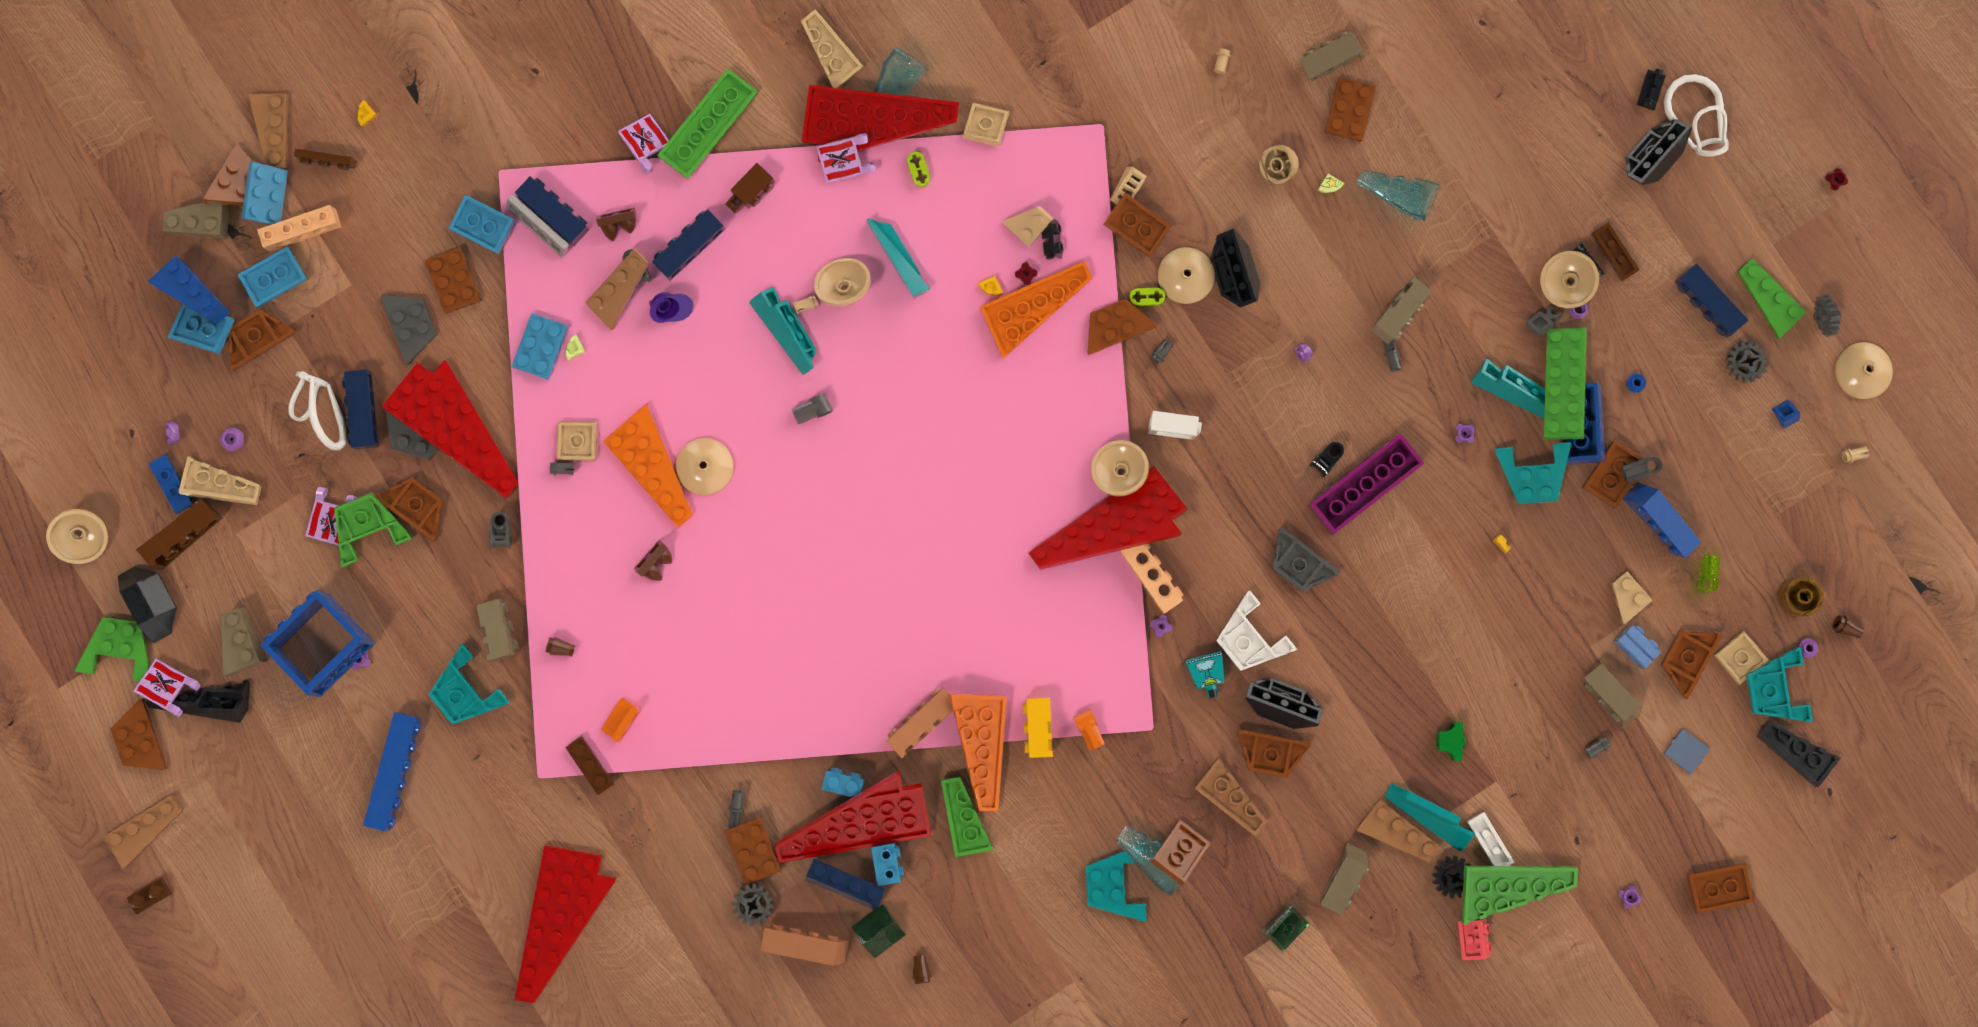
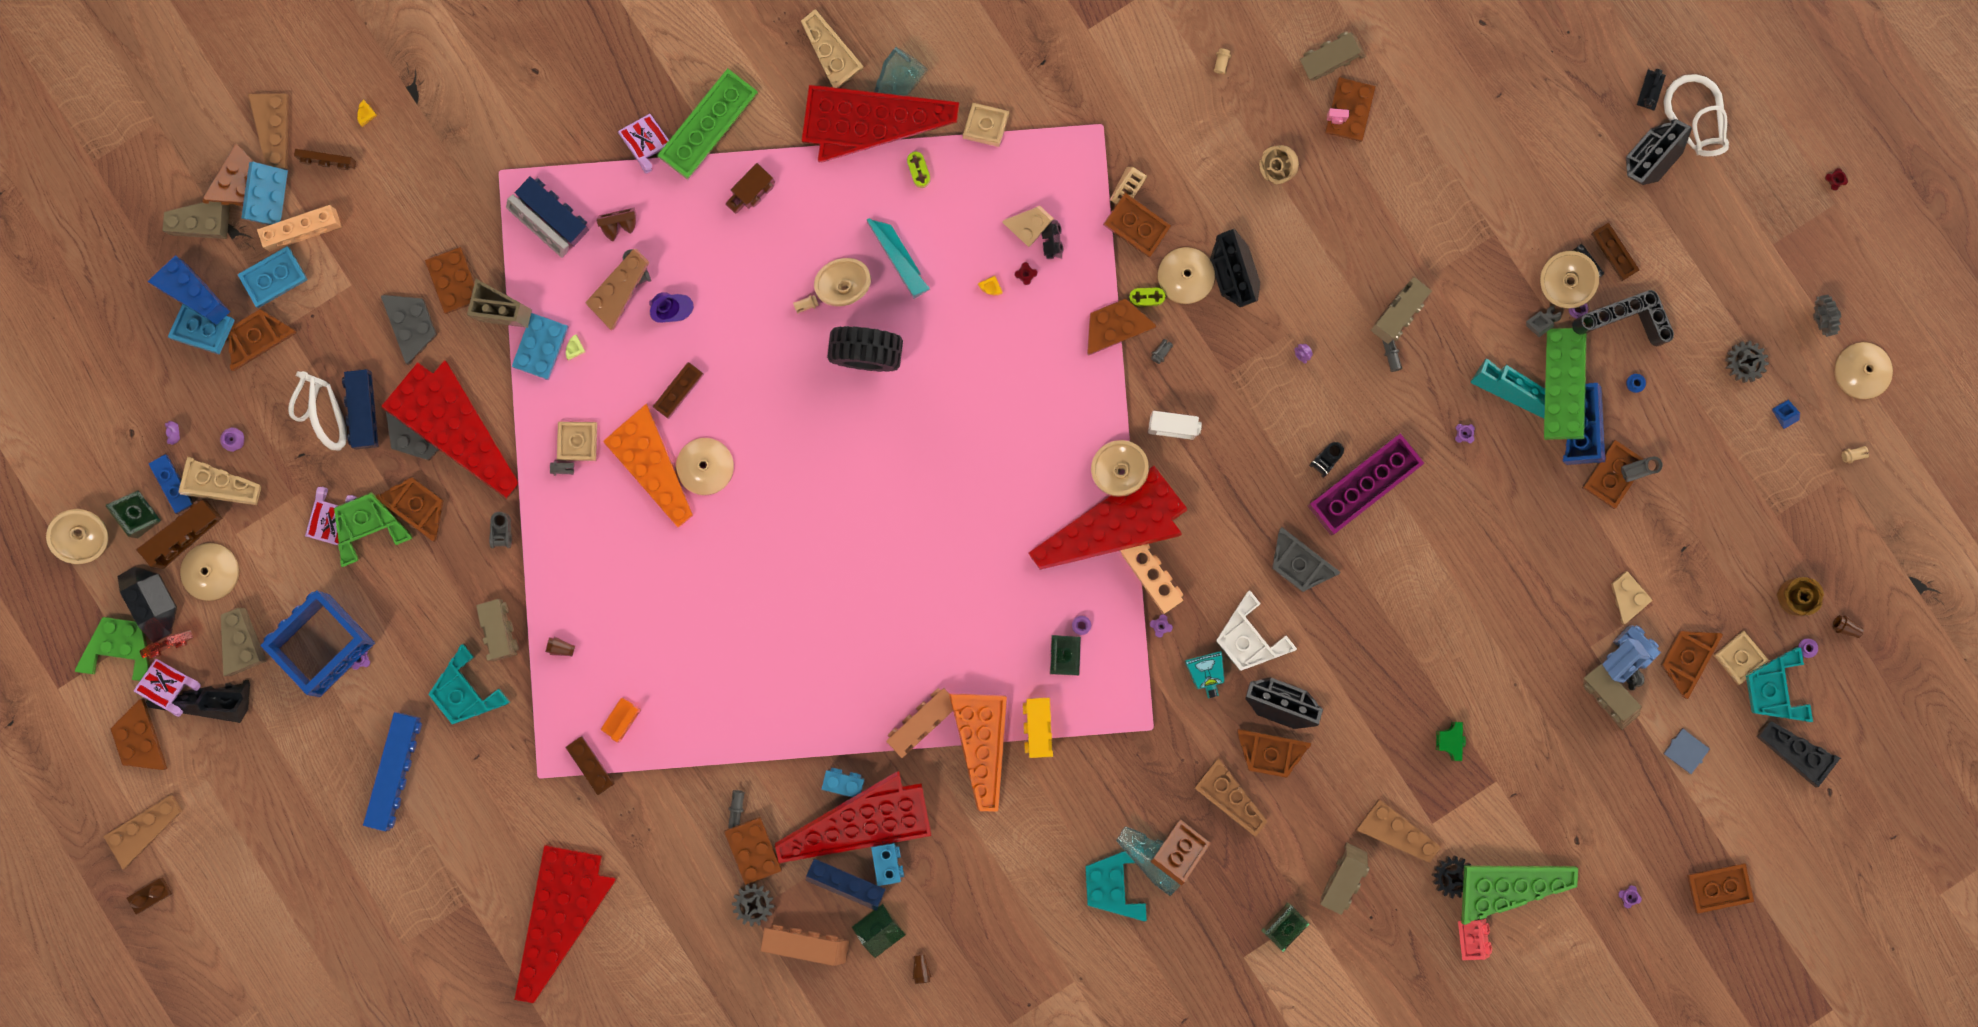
(133, 514): none -> clear green slope
(154, 649): none -> clear red plate
(221, 575): none -> tan dish
(482, 224): dark azure plate -> none
(497, 308): none -> dark tan wedge
(647, 566): reddish brown tile -> none
(678, 390): none -> reddish brown plate
(688, 244): dark blue brick -> none
(785, 327): teal wedge -> none
(816, 407): dark grey piece -> none
(842, 160): flag -> none
(865, 349): none -> black tyre
(965, 826): bright green wing -> none
(1025, 310): orange wing -> none
(1064, 655): none -> clear green slope
(1076, 629): none -> medium lavender plate
(1087, 726): orange piece -> none
(1330, 184): yellowish green tile -> none
(1337, 116): none -> bright pink plate
(1407, 196): clear light blue wedge -> none
(1431, 816): teal wedge -> none
(1490, 840): white plate -> none
(1500, 541): yellow tile -> none
(1535, 482): teal wing -> none
(1597, 747): dark grey pin -> none
(1626, 660): none -> medium blue brick
(1635, 680): none -> dark grey plate
(1645, 310): none -> black beam
(1662, 519): blue wedge -> none
(1709, 571): clear neon green piece -> none
(1711, 301): dark blue brick -> none
(1775, 303): bright green wing -> none

